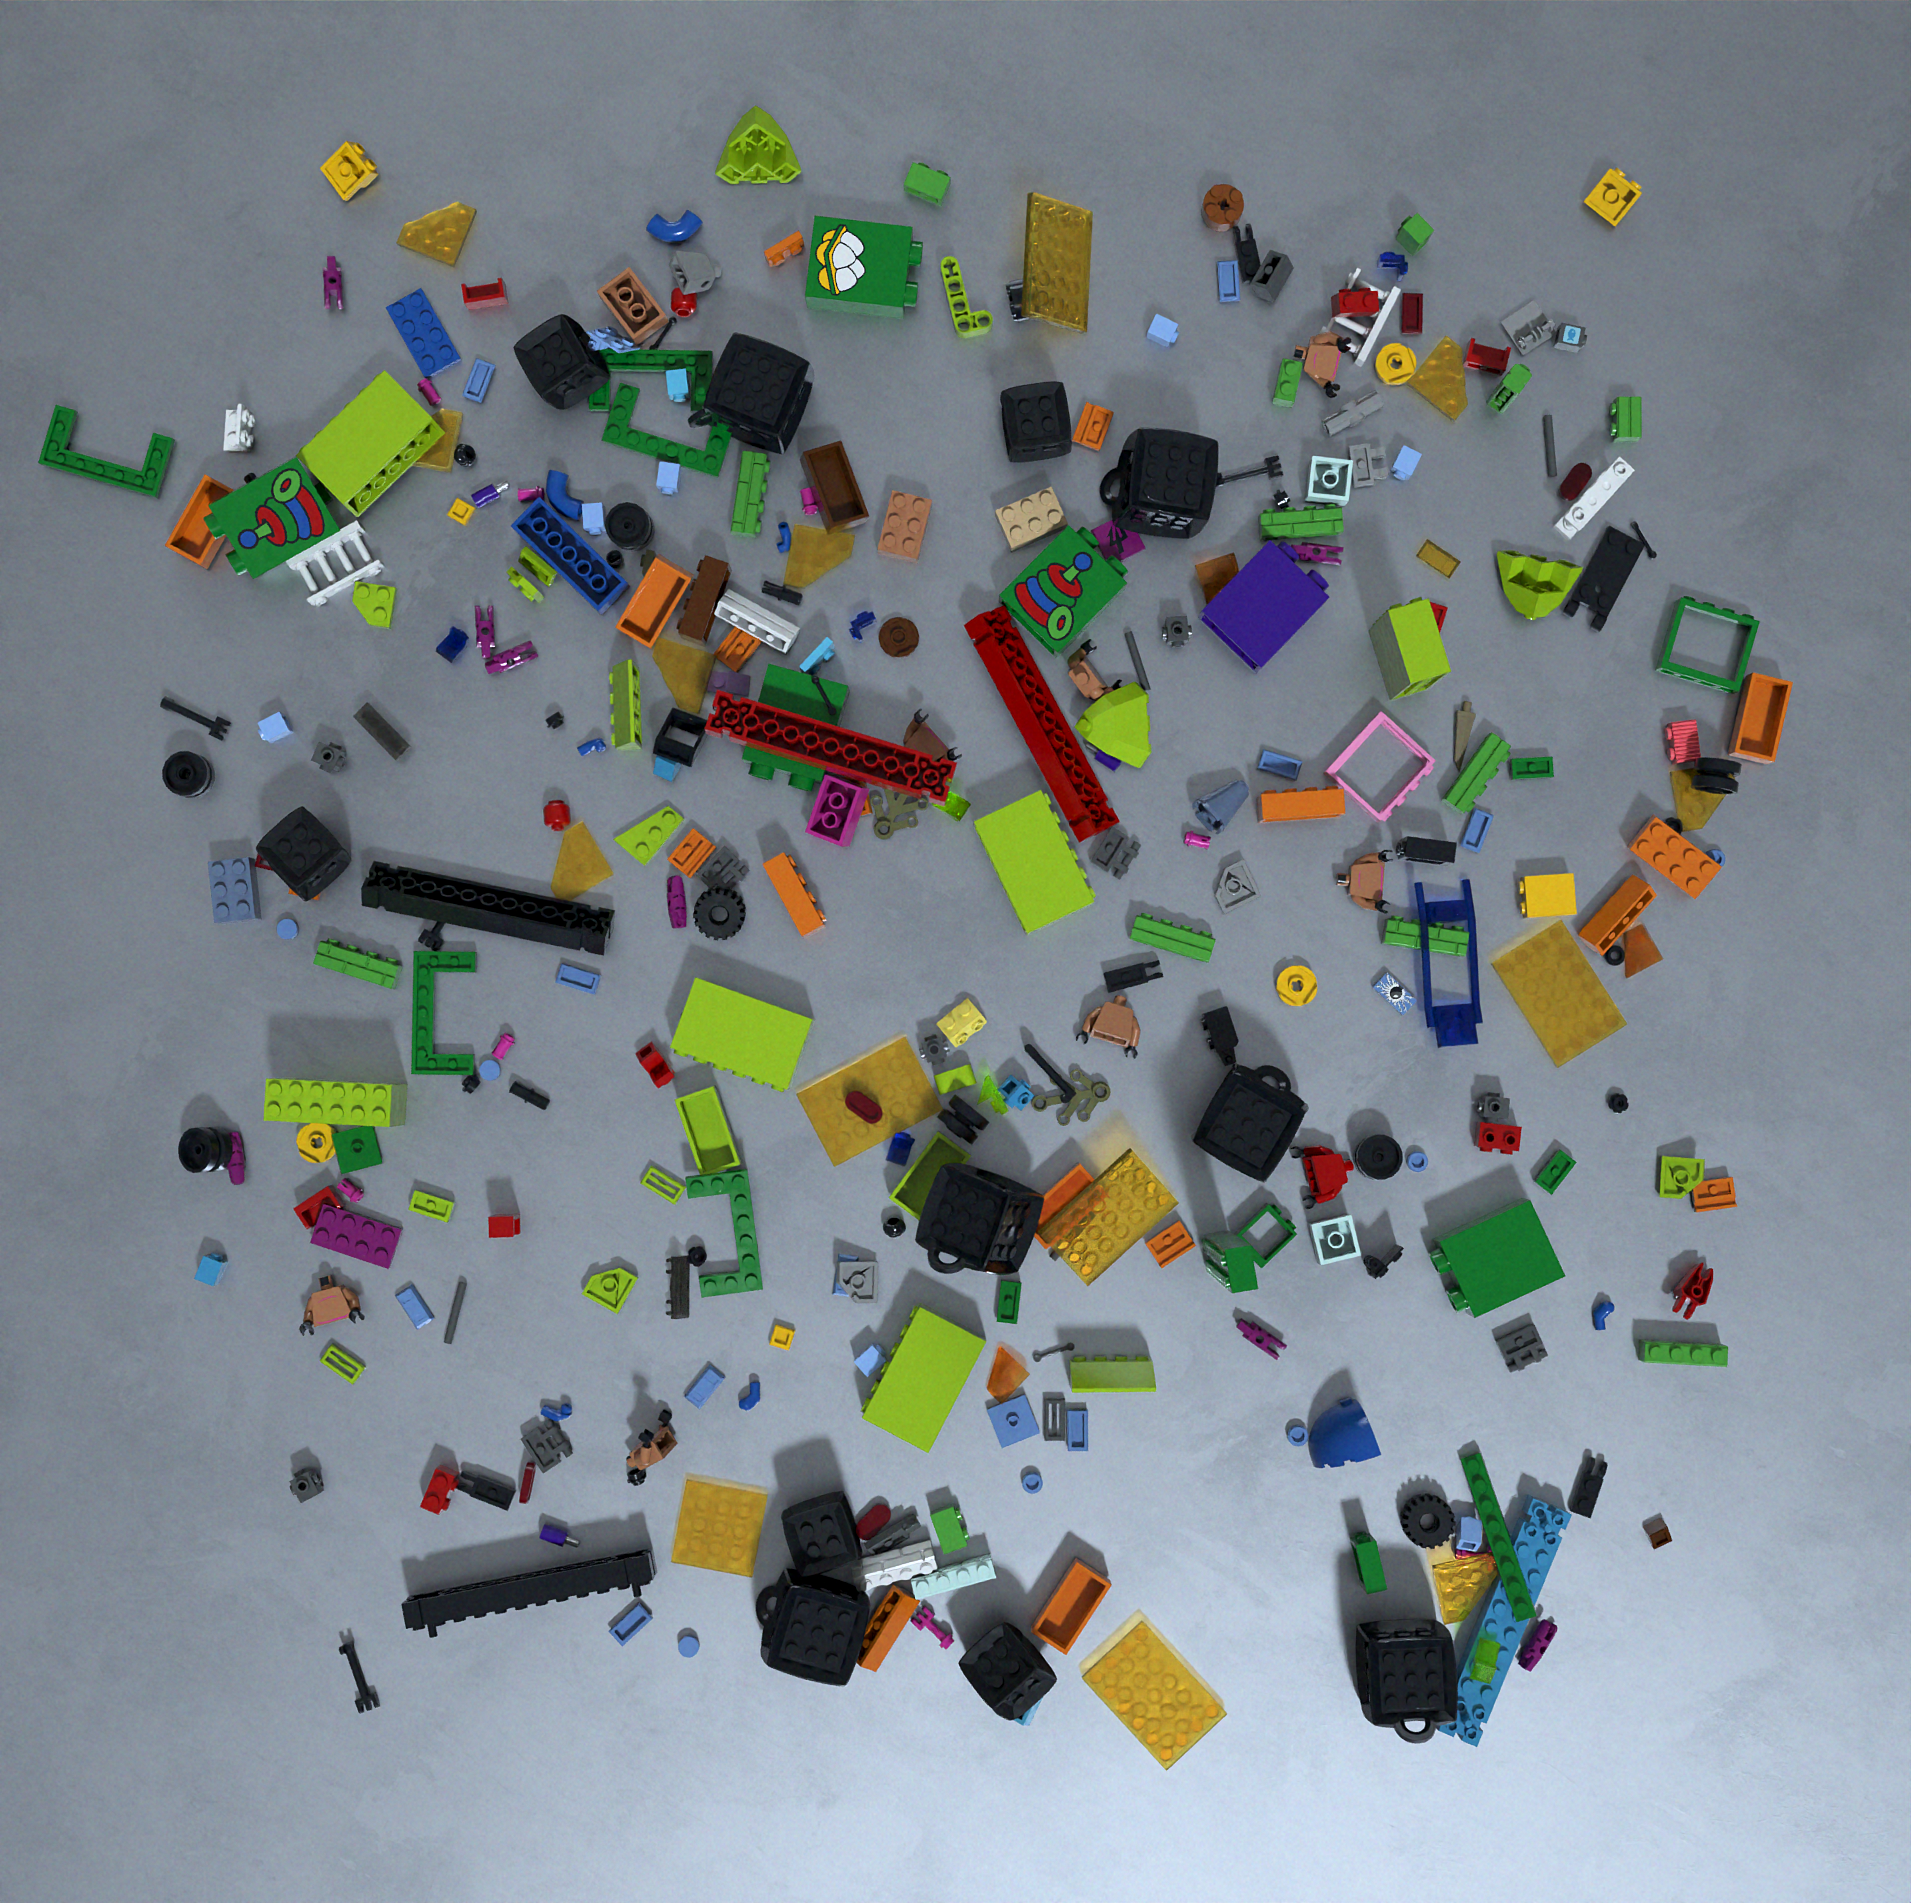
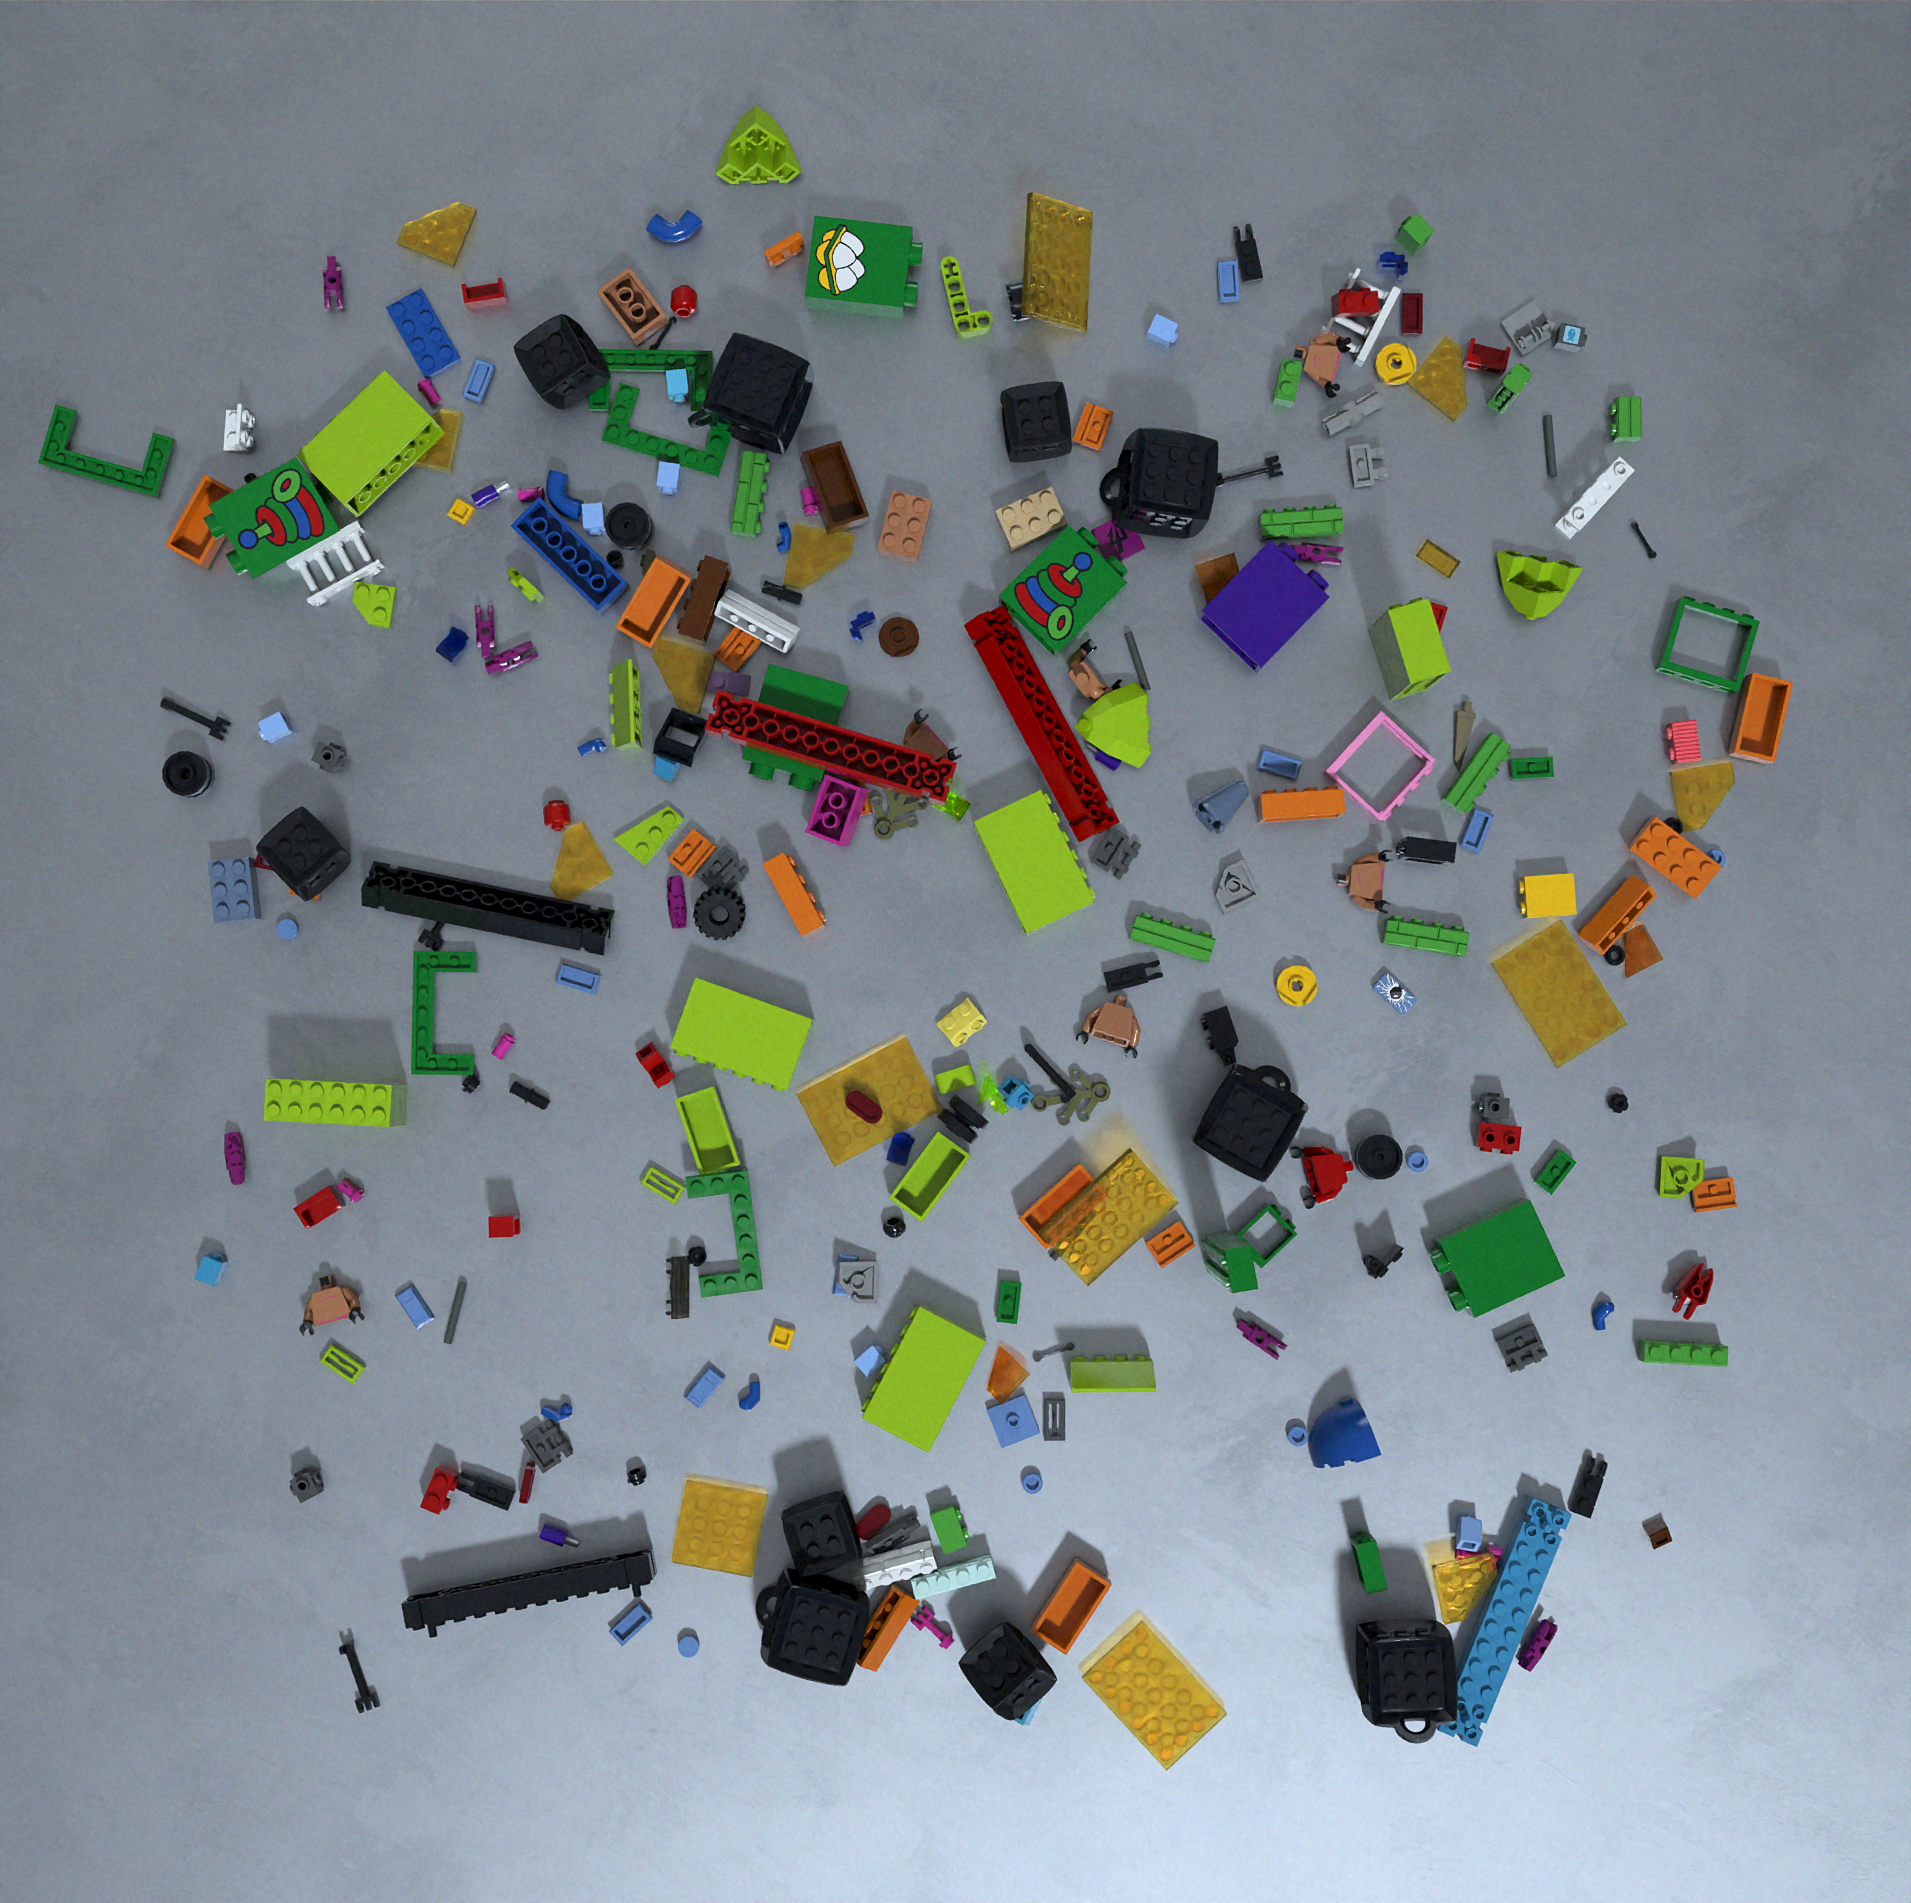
(205, 1149): black wheel -> none
(306, 1144): yellow plate -> none
(349, 169): yellow plate -> none
(356, 1149): green plate -> none
(356, 1236): magenta plate -> none
(357, 964): bright green brick -> none
(382, 731): clear smoke plate -> none
(431, 1206): lime plate -> none
(464, 455): black piece -> none
(490, 1070): medium blue tile -> none
(537, 566): lime tile -> none
(555, 720): black plate -> none
(609, 338): light blue hinge -> none
(610, 1288): lime plate -> none
(653, 1446): nougat torso -> none
(693, 271): light grey torso -> none
(821, 653): medium azure plate -> none
(832, 710): black hinge -> none
(927, 183): bright green brick -> none
(942, 1049): dark grey brick -> none
(978, 1220): black piece -> none
(1077, 1429): medium blue tile -> none
(1178, 624): dark grey brick -> none
(1196, 840): dark pink pin -> none
(1225, 196): dark orange brick -> none
(1272, 275): dark grey brick -> none
(1282, 499): black plate -> none
(1328, 480): light aqua brick -> none
(1334, 1239): light aqua brick -> none
(1405, 463): light blue brick -> none
(1427, 1505): black tyre -> none
(1453, 1023): clear blue plate -> none
(1485, 1660): clear neon green slope -> none
(1498, 1537): green plate -> none
(1575, 481): dark red tile -> none
(1609, 569): black hinge -> none
(1613, 196): yellow plate -> none
(1716, 775): black wheel -> none

